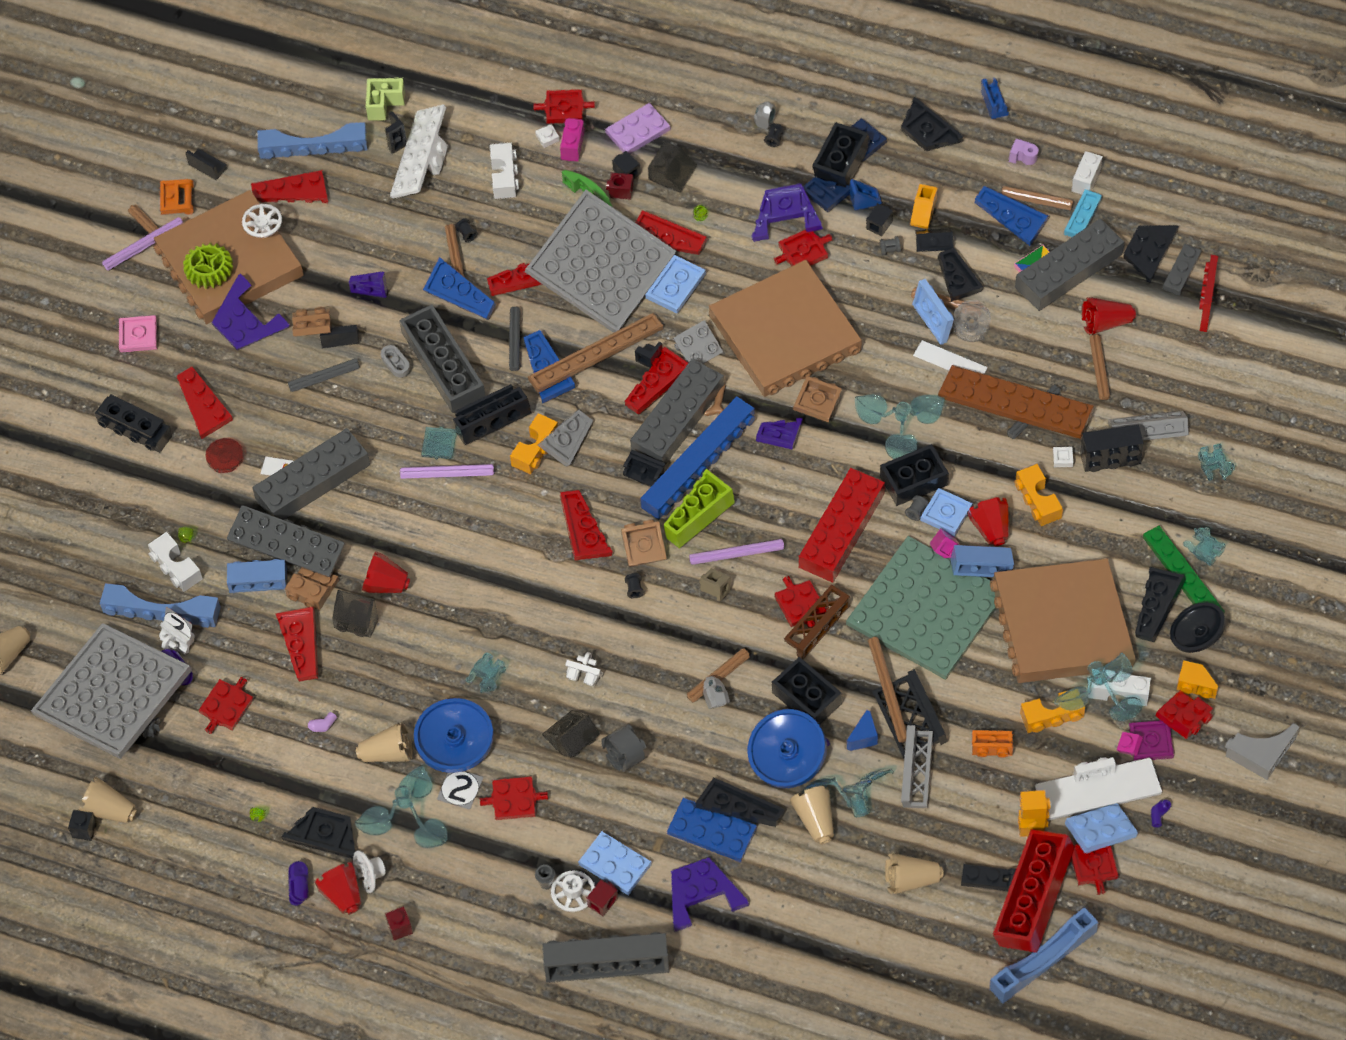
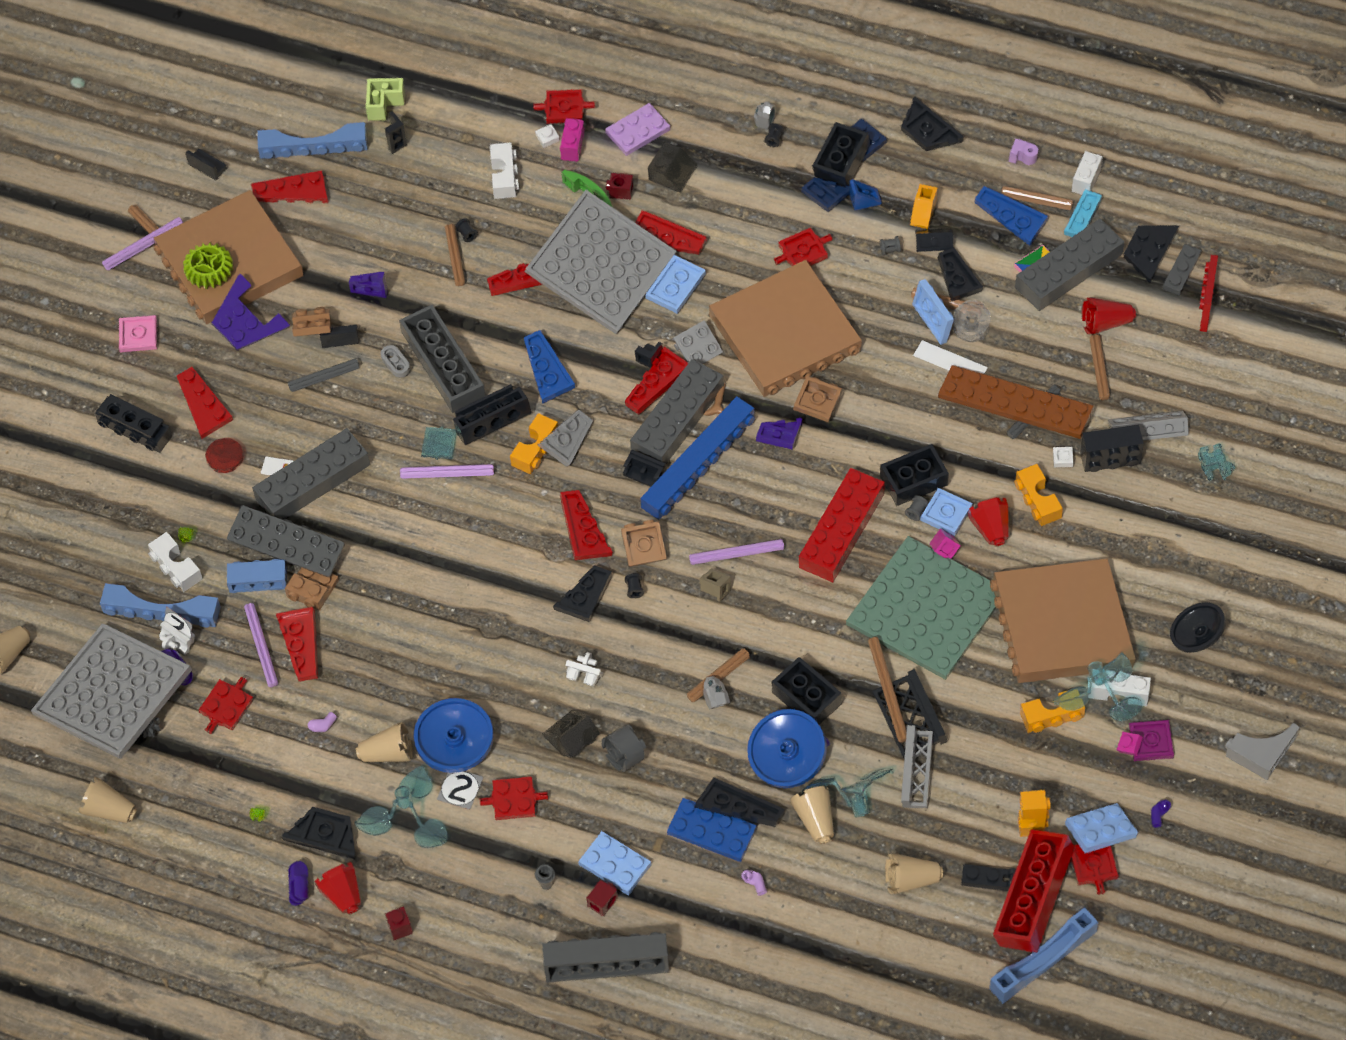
(82, 825): black brick -> none
(170, 196): orange plate -> none
(261, 645): none -> lavender axle
(262, 223): white wheel -> none
(354, 614): clear smoke slope -> none
(370, 869): white wheel -> none
(385, 576): red cone -> none
(422, 152): white bracket -> none
(457, 290): blue wing -> none
(487, 671): clear light blue animal -> none
(514, 339): dark grey axle -> none
(572, 889): white wheel -> none
(585, 596): none -> black wing
(595, 352): medium nougat tile -> none
(626, 164): black brick -> none
(697, 884): dark purple wing -> none
(699, 508): lime wedge -> none
(702, 214): clear neon green hinge -> none
(756, 880): none -> lavender arm
(782, 205): dark purple wing -> none
(797, 600): red plate -> none
(824, 624): reddish brown fence -> none
(863, 734): blue slope -> none
(879, 219): black brick -> none
(926, 407): clear light blue plant -> none
(980, 560): medium blue brick -> none
(992, 743): orange bracket -> none
(993, 99): blue hinge -> none
(1099, 786): white bracket -> none
(1159, 598): black wing -> none
(1176, 563): green plate -> none
(1185, 714): red plate -> none
(1196, 680): light orange slope -> none
(1207, 547): clear light blue animal -> none

